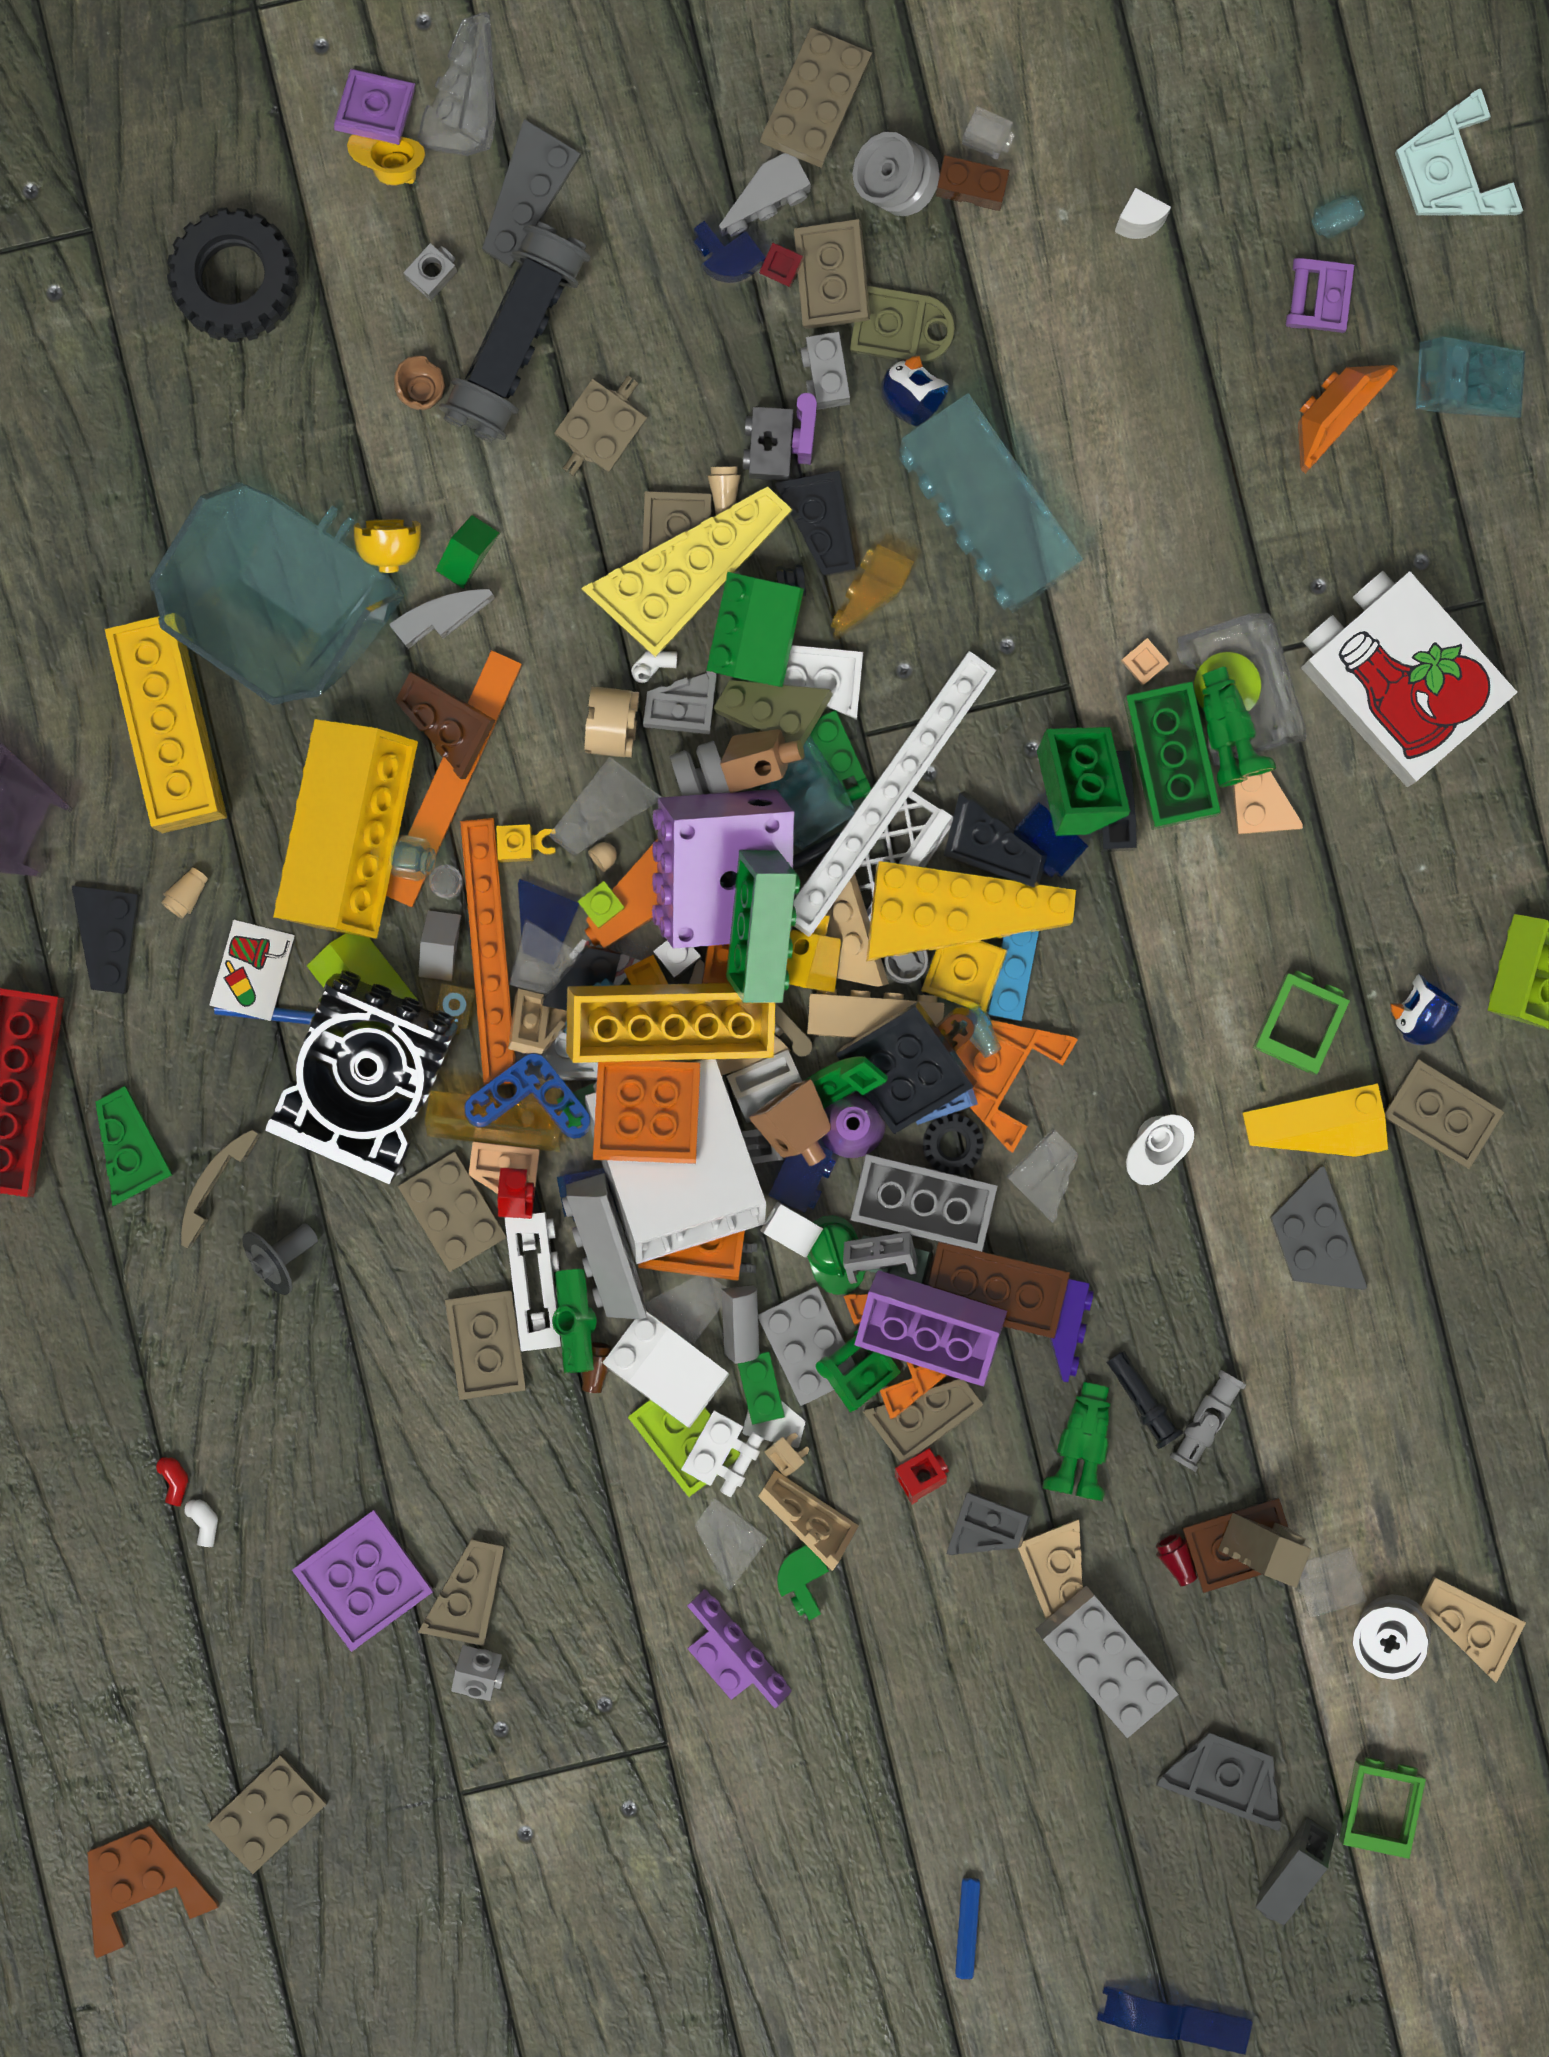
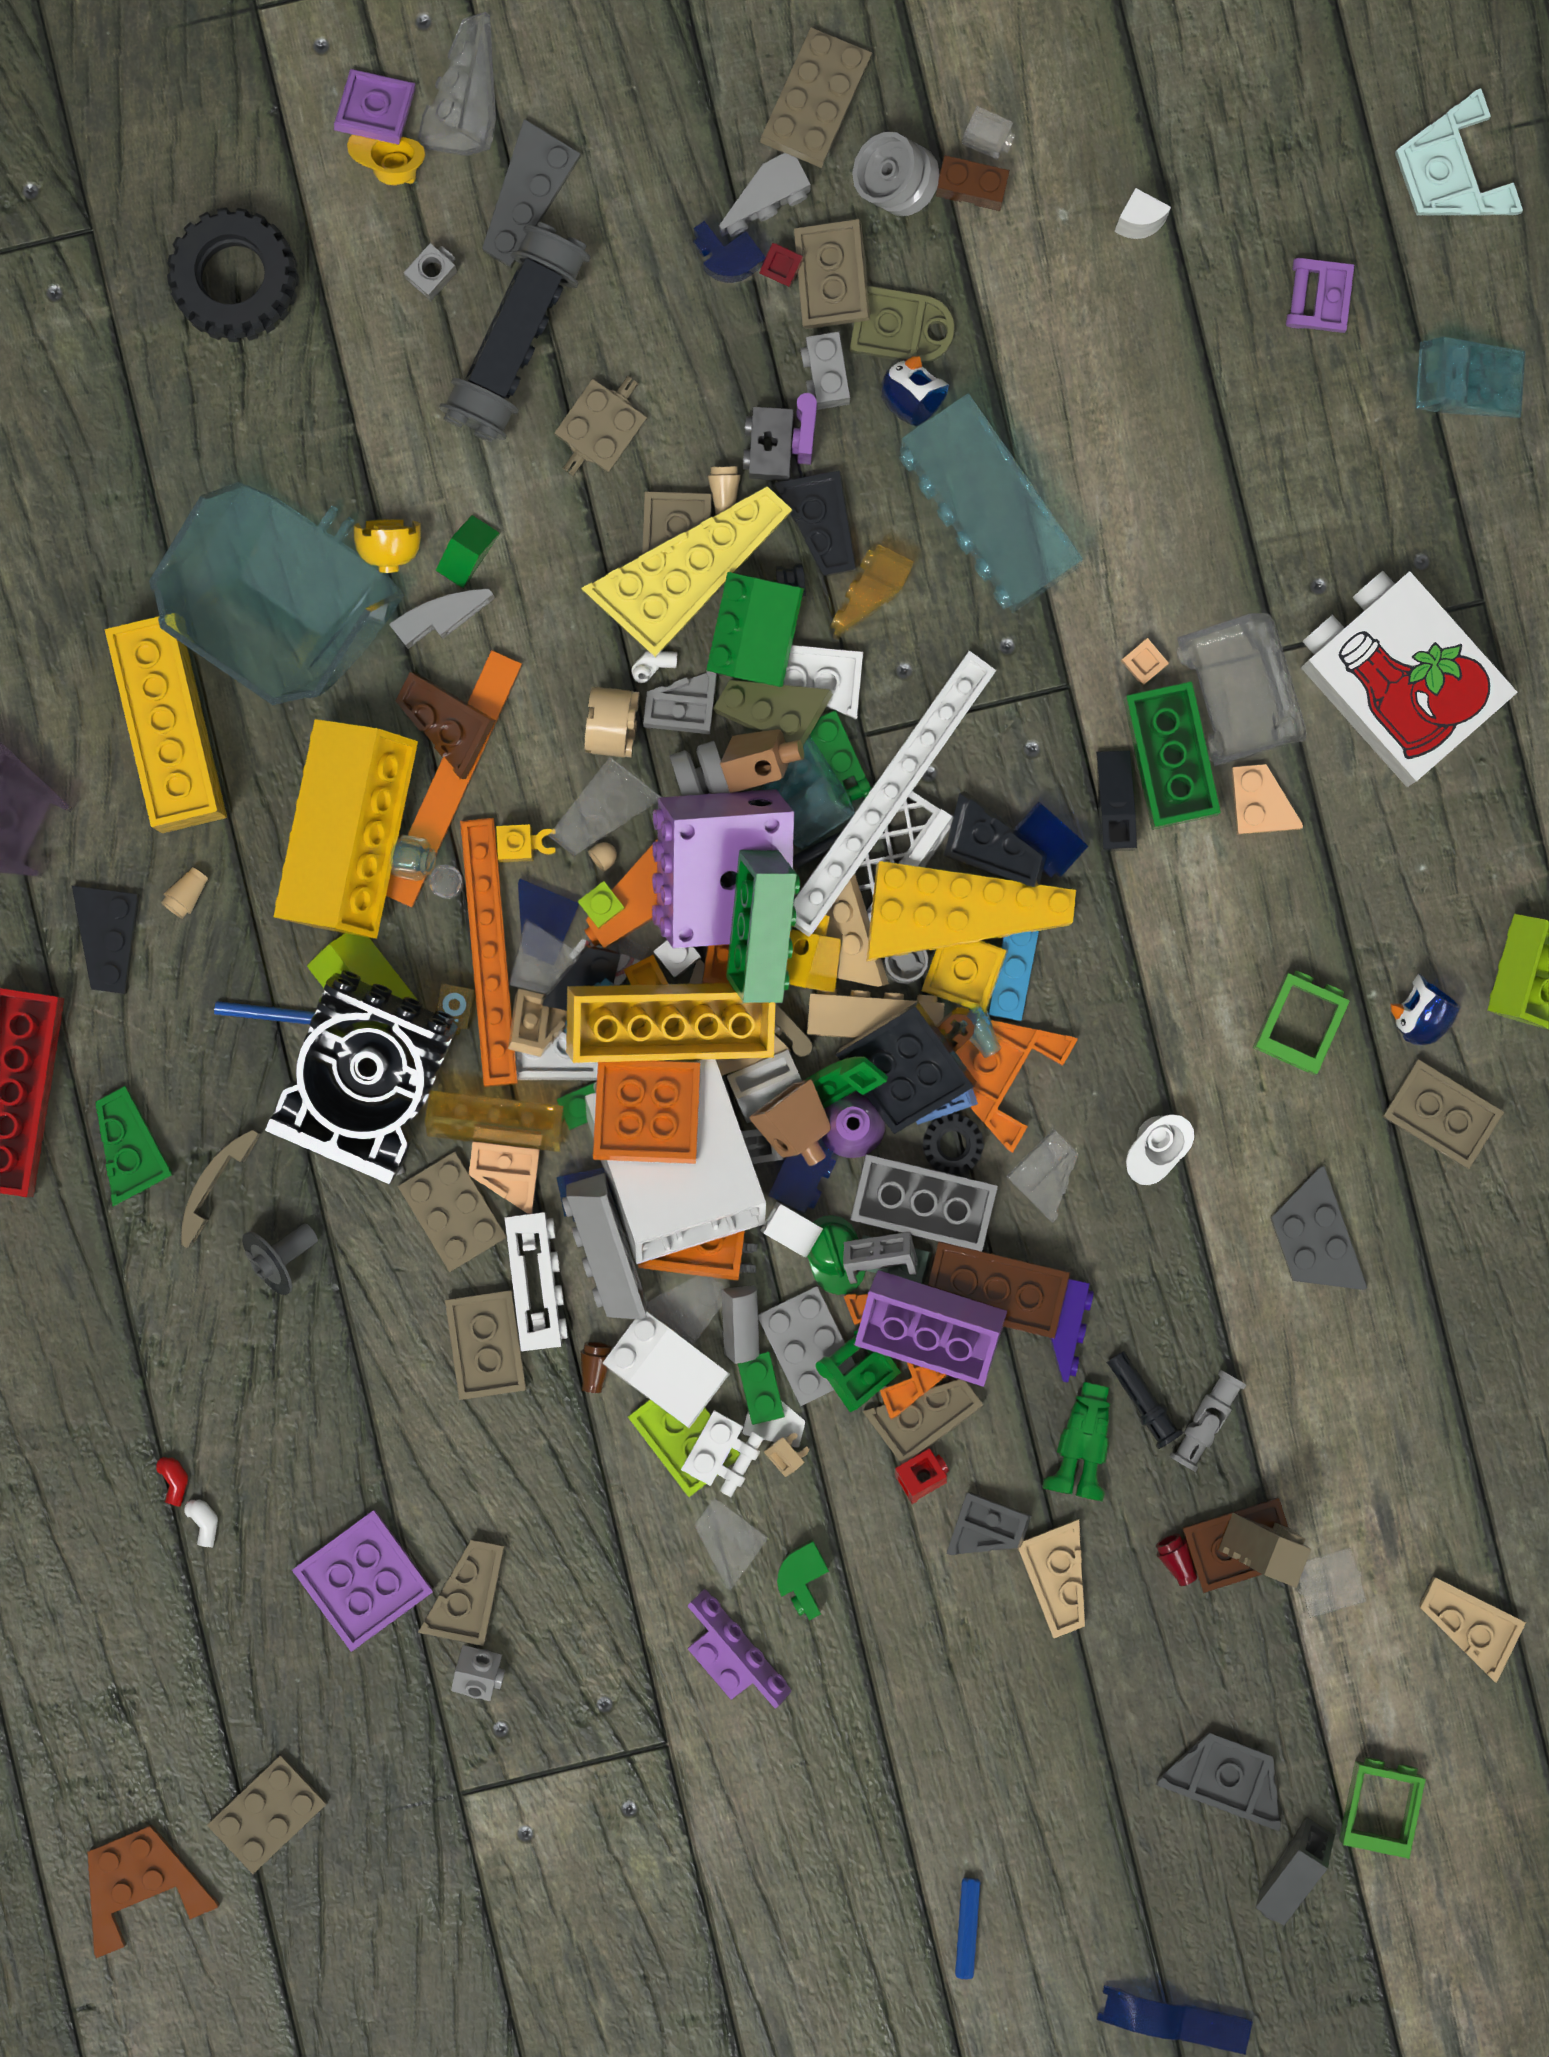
(252, 970): white sticker -> none
(419, 383): medium nougat hair -> none
(439, 945): light grey slope -> none
(515, 1194): red brick -> none
(526, 1085): blue beam -> none
(574, 1321): green piece -> none
(809, 1518): tan wing -> none
(1082, 779): green slope -> none
(1106, 1662): light grey brick -> none
(1229, 727): green piece -> none
(1239, 669): lime dish -> none
(1332, 1123): yellow wedge -> none
(1337, 216): clear light blue brick -> none
(1337, 407): orange wedge -> none
(1390, 1656): wheel -> none

